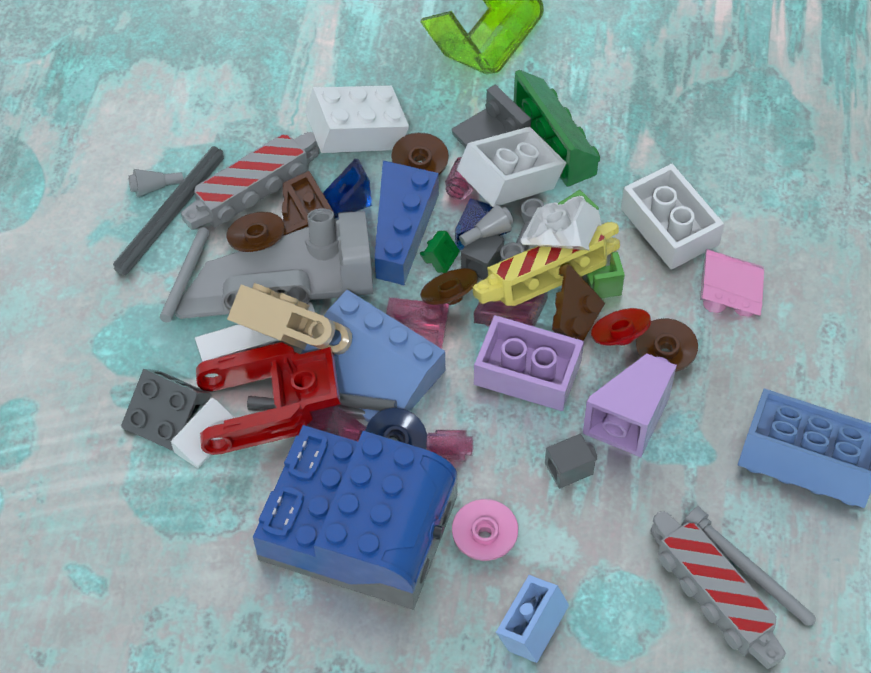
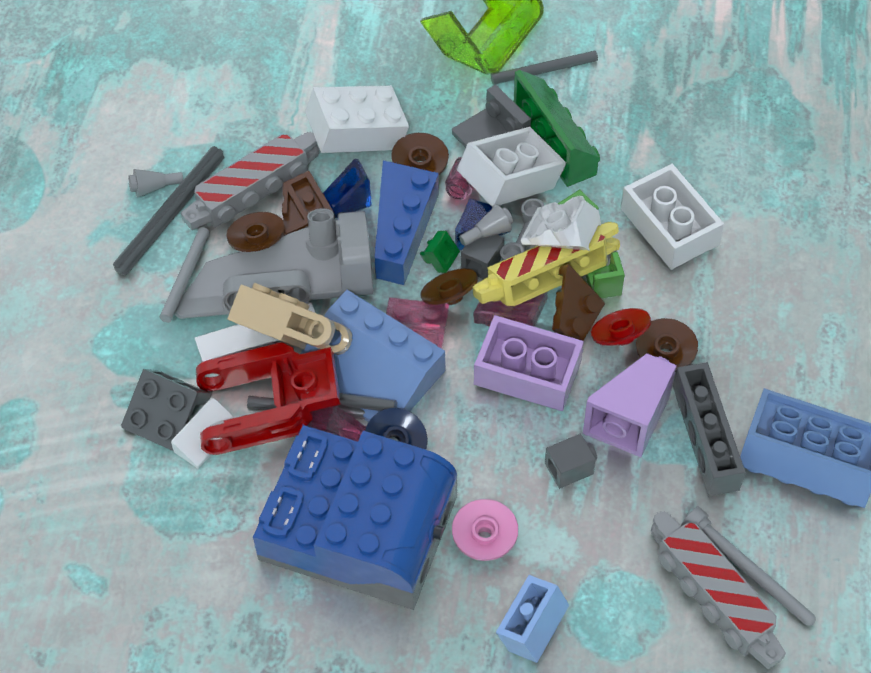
(451, 444): clear pink brick -> none
(547, 66): none -> dark grey bar
(708, 429): none -> dark grey brick
(731, 284): bright pink slope -> none

